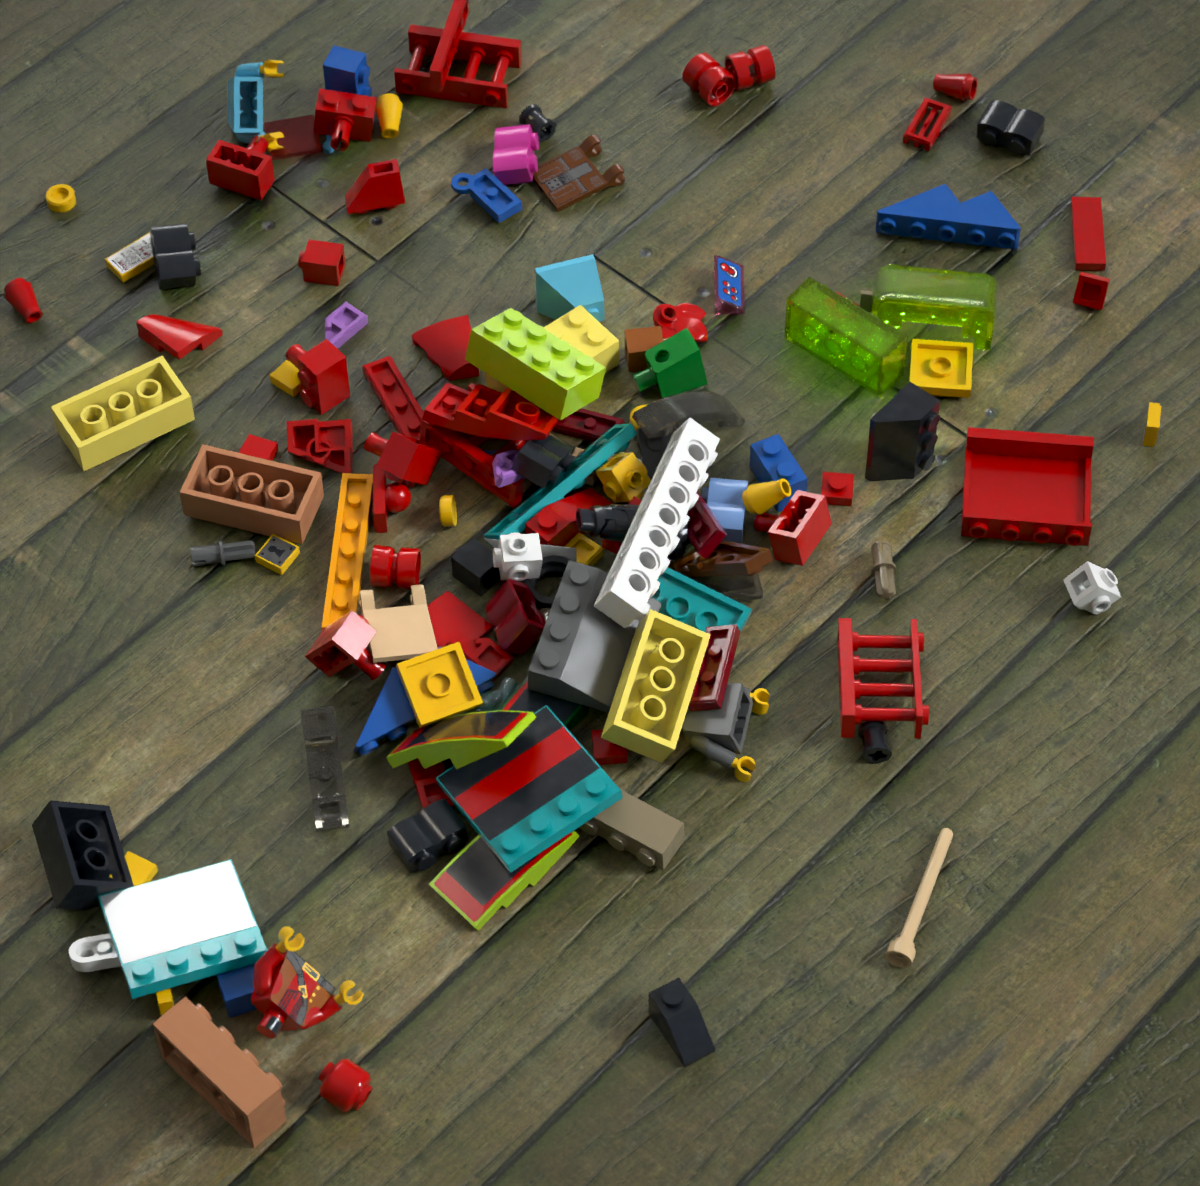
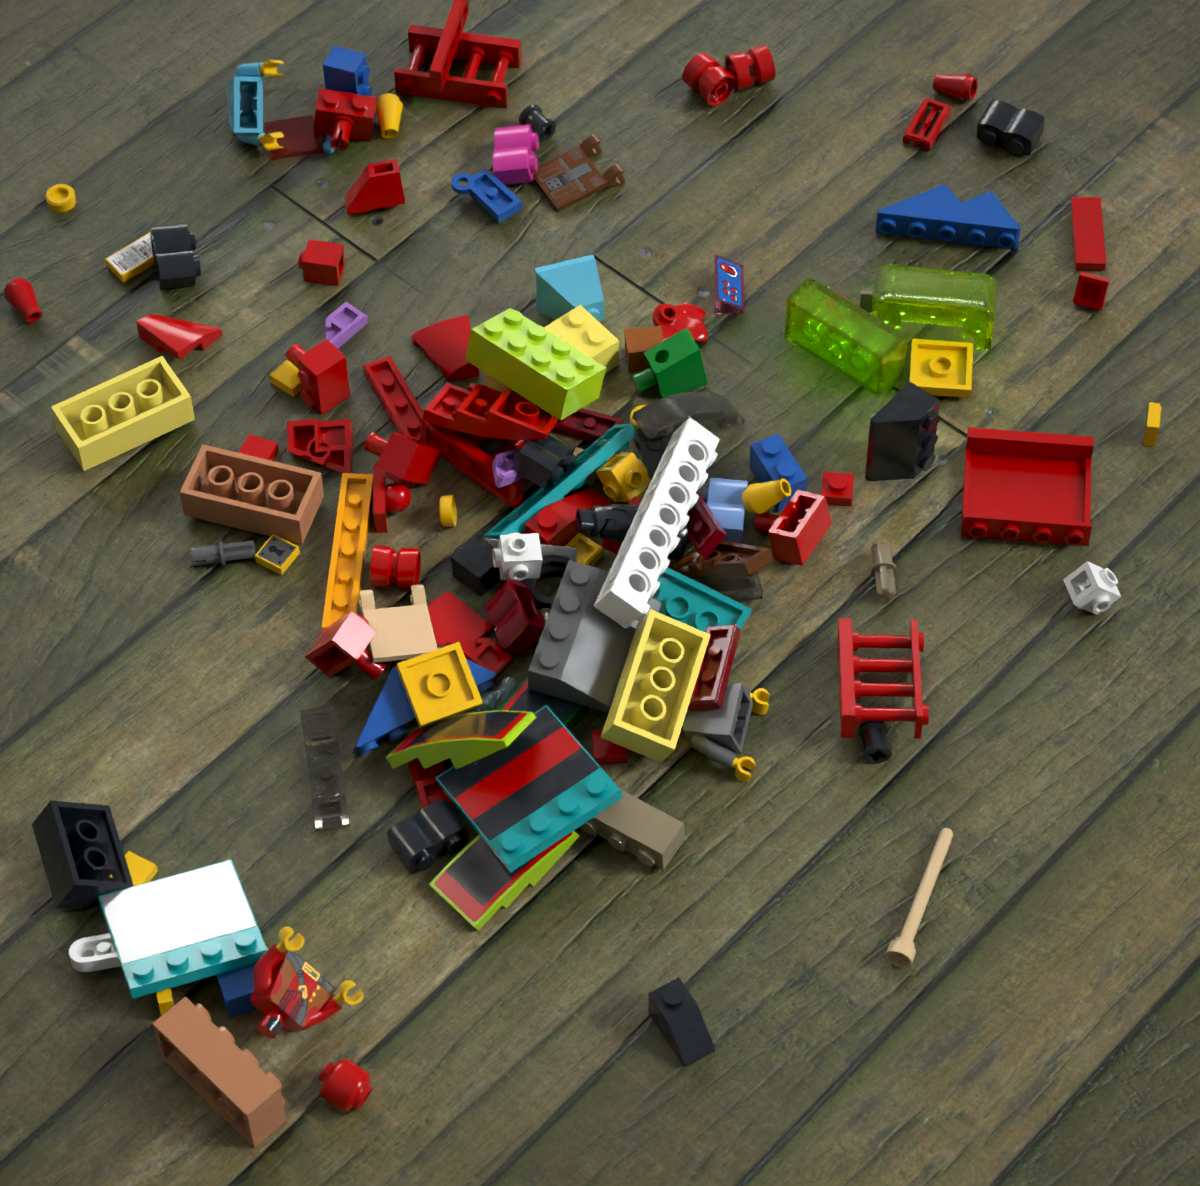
(241, 168): red brick -> none

